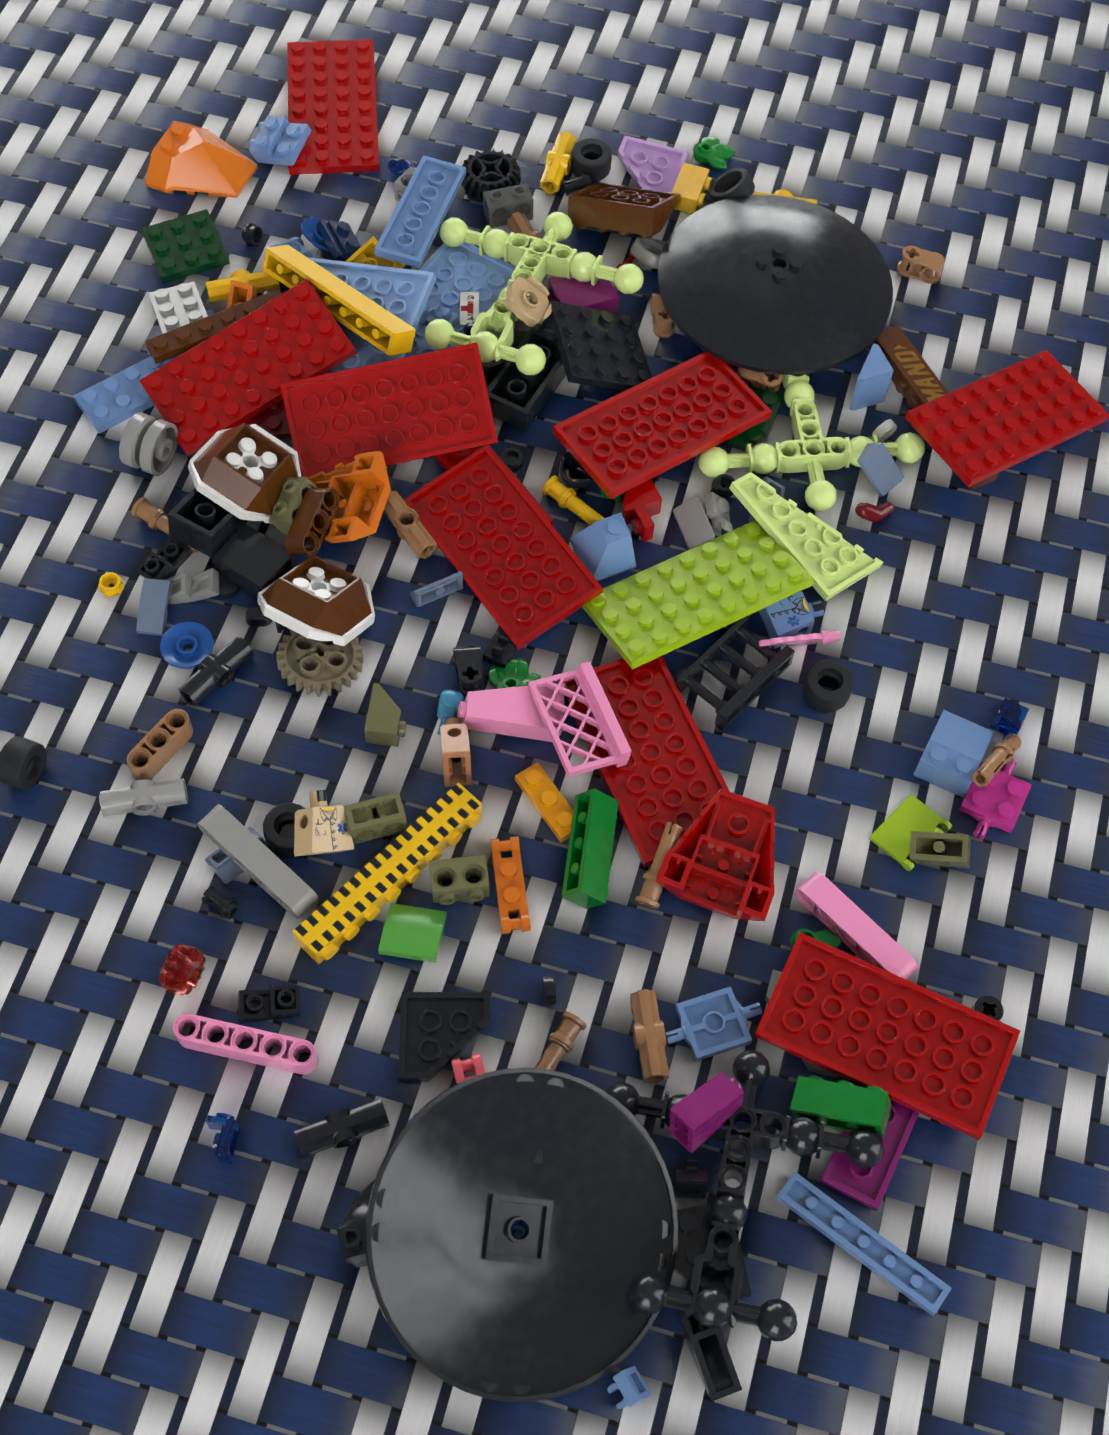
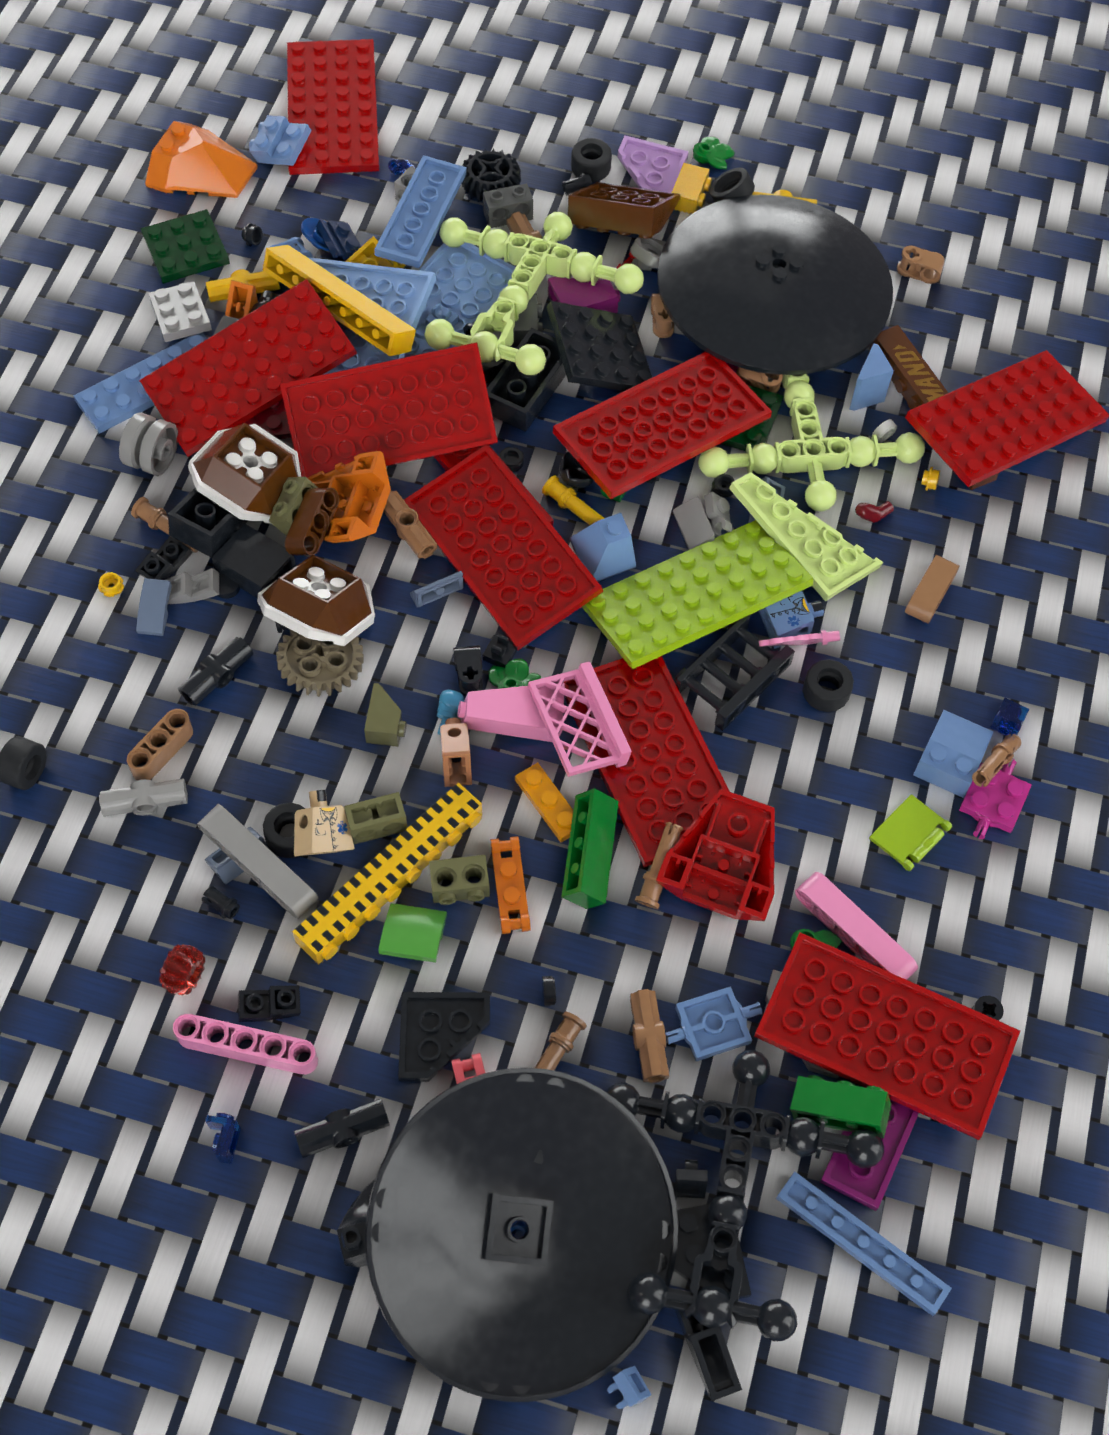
(185, 636): blue dish -> none
(190, 335): reddish brown plate -> none
(255, 618): black tile -> none
(469, 307): white sticker -> none
(529, 312): tan plate -> none
(557, 163): yellow piece -> none
(639, 506): red brick -> none
(705, 1110): magenta slope -> none
(880, 468): sand blue slope -> none
(930, 478): none -> yellow plate
(932, 589): none -> medium nougat beam
(941, 849): olive slope -> none

